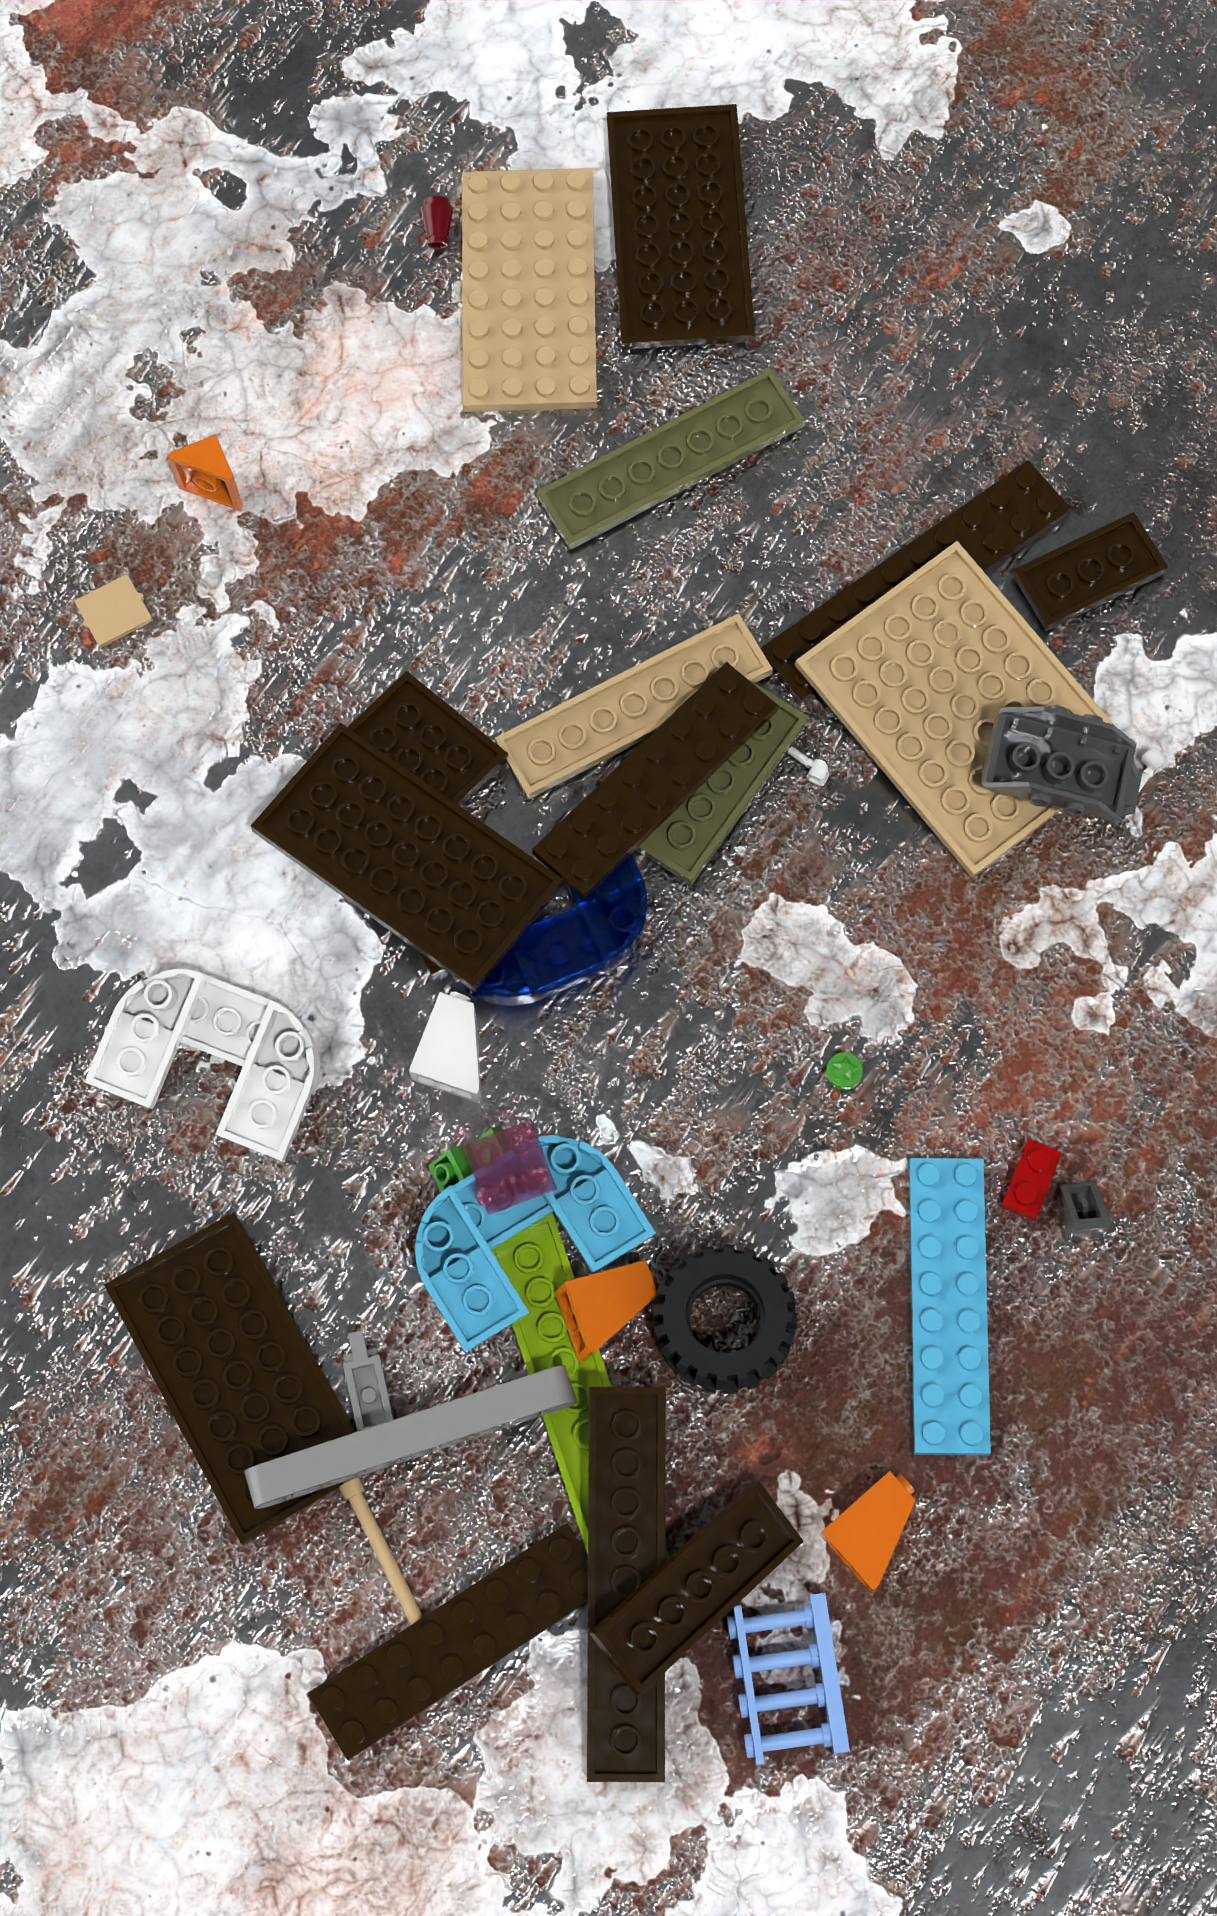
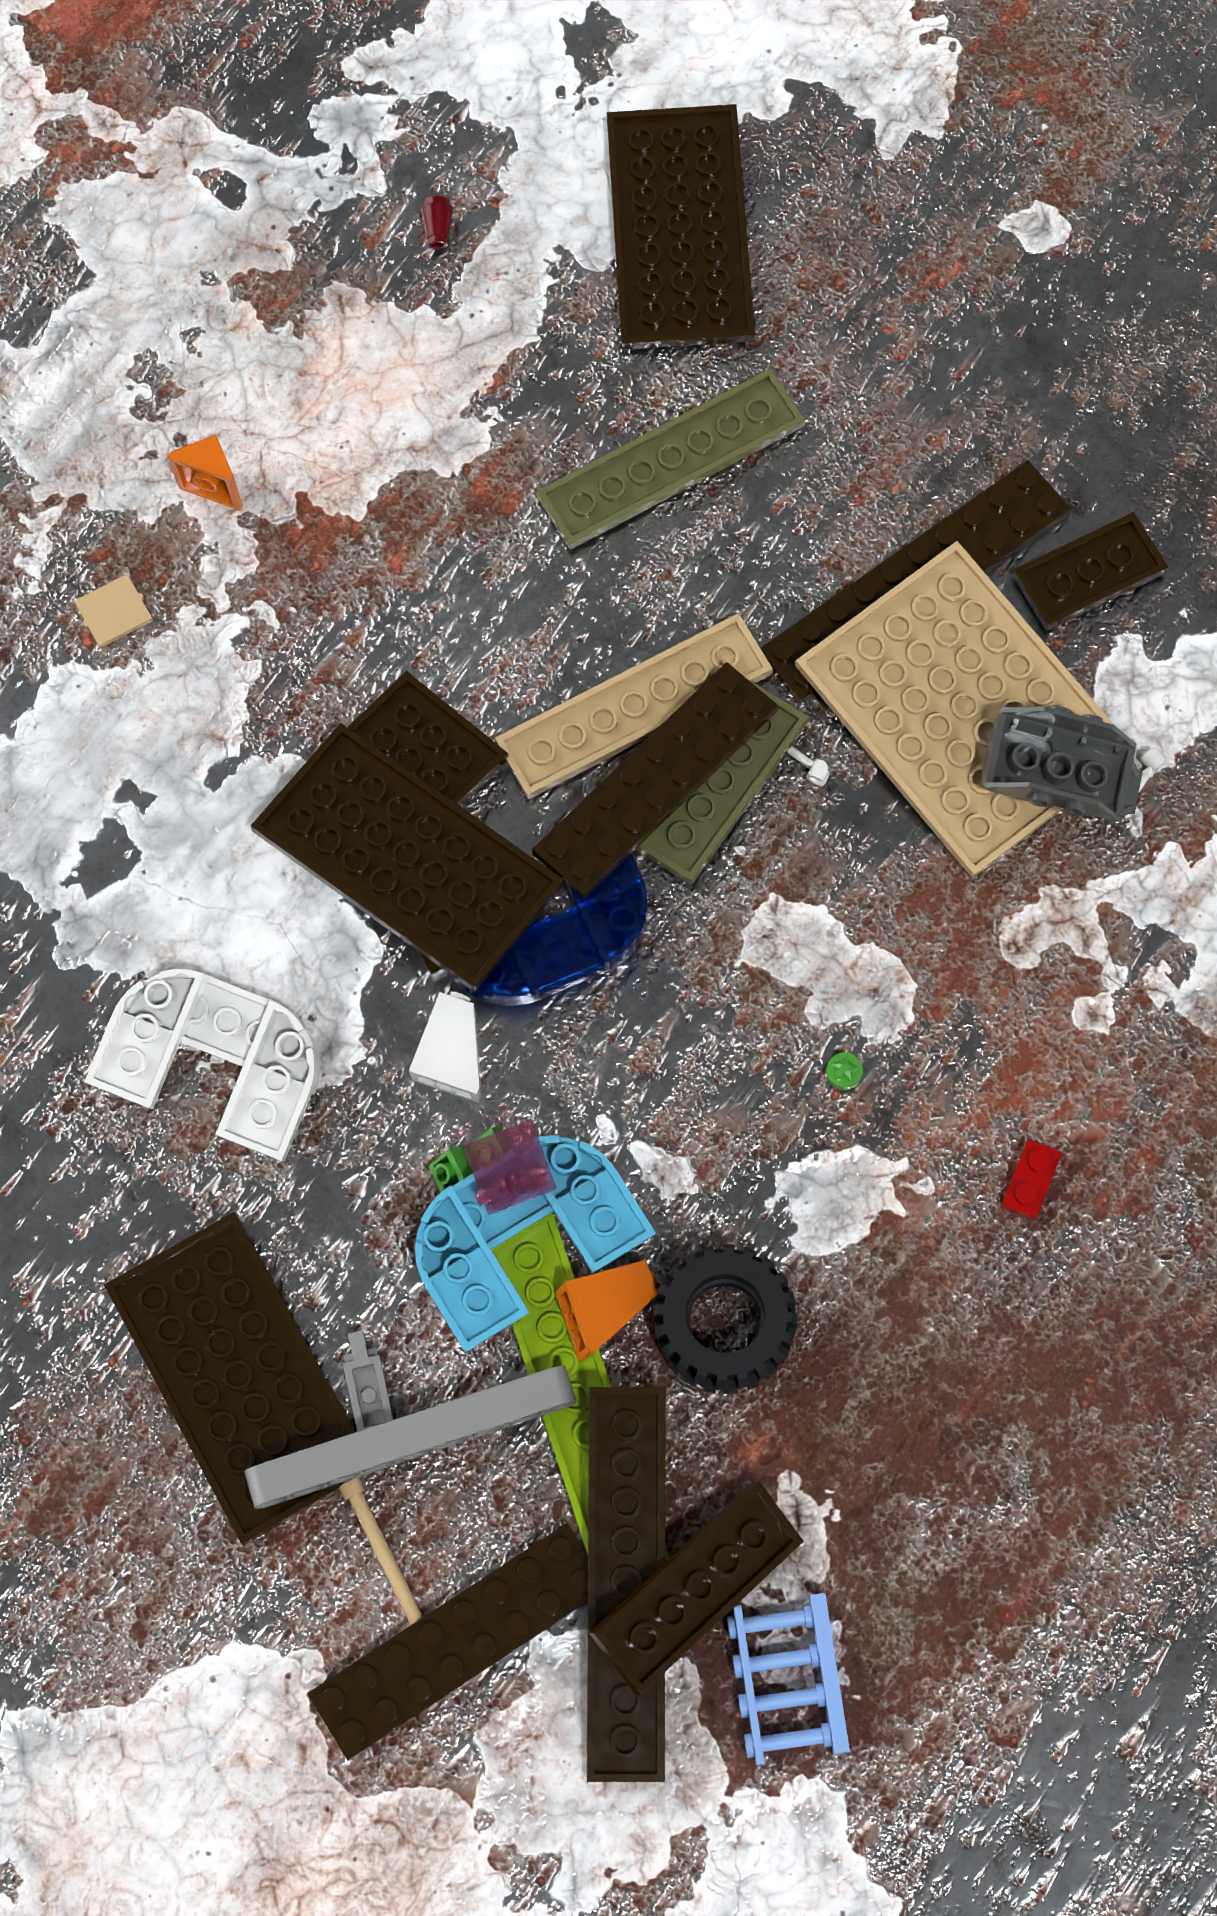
(528, 290): tan plate -> none
(871, 1528): orange slope -> none
(949, 1307): medium azure plate -> none
(1083, 1211): dark grey slope -> none

